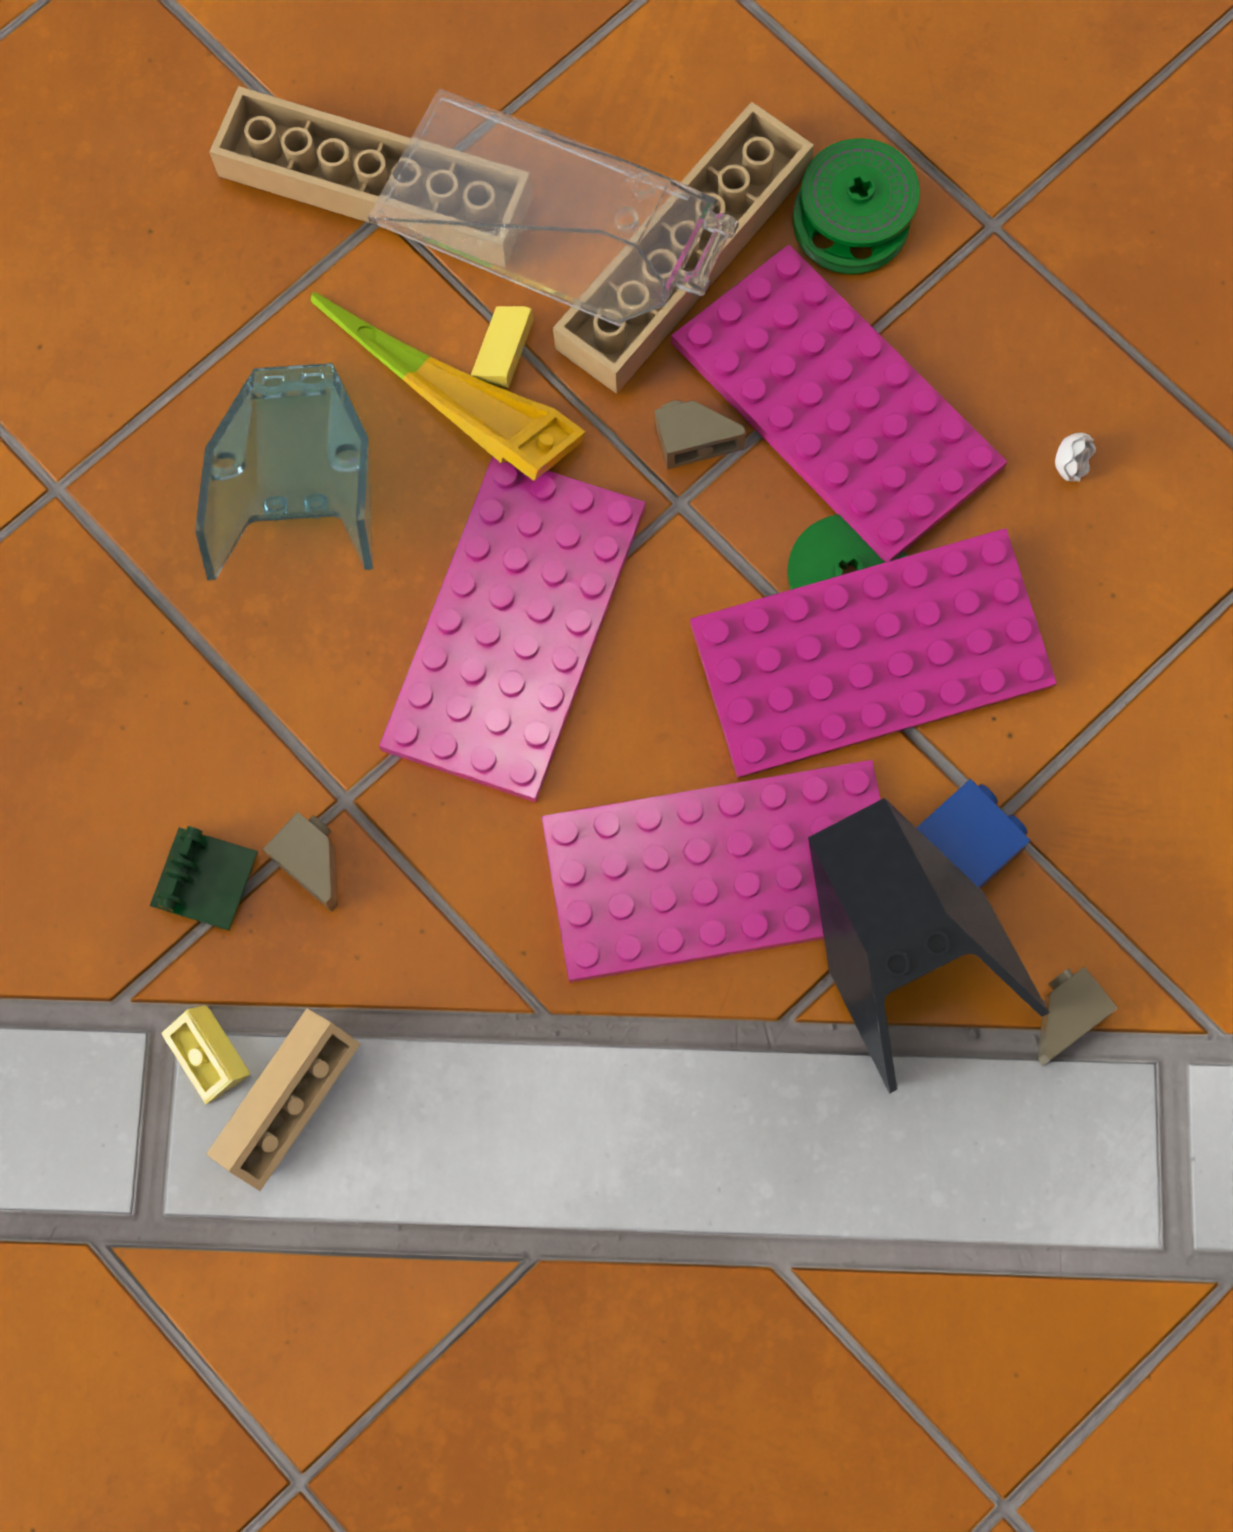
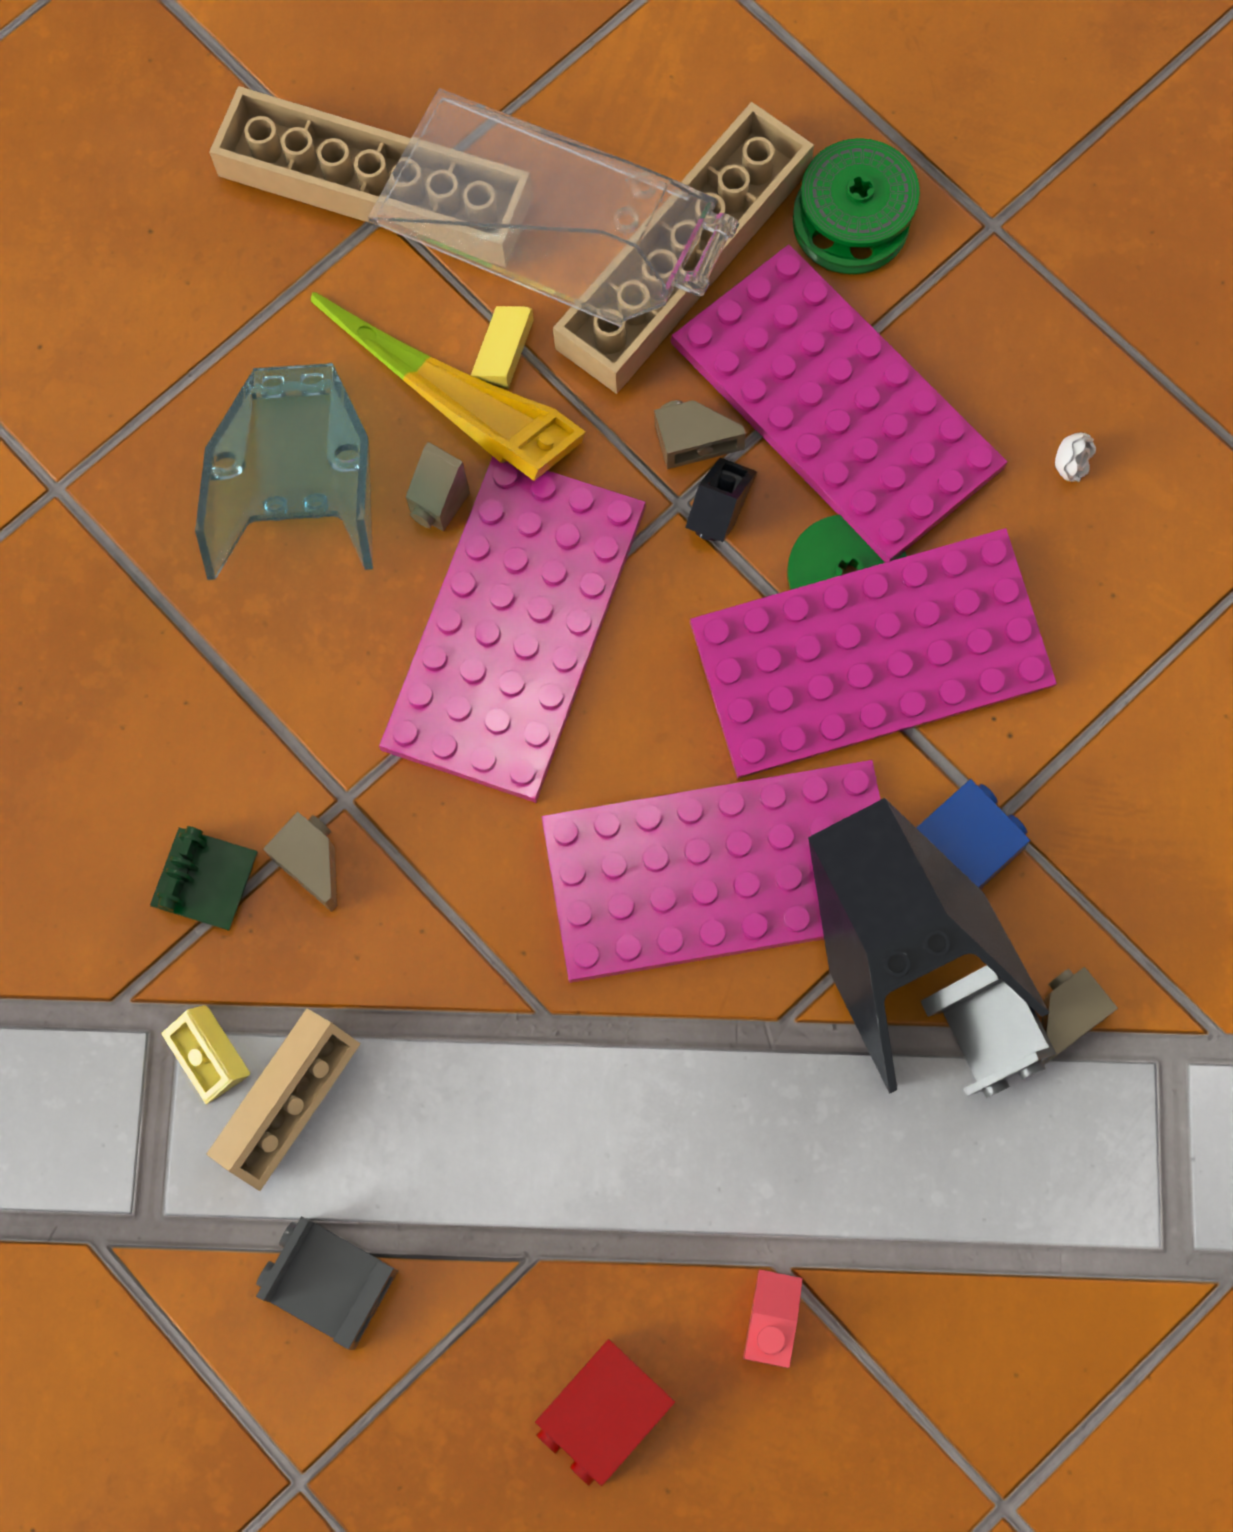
(326, 1282): none -> dark grey panel
(437, 488): none -> dark tan slope
(603, 1414): none -> red panel
(720, 500): none -> black slope
(773, 1319): none -> coral slope
(993, 1030): none -> panel

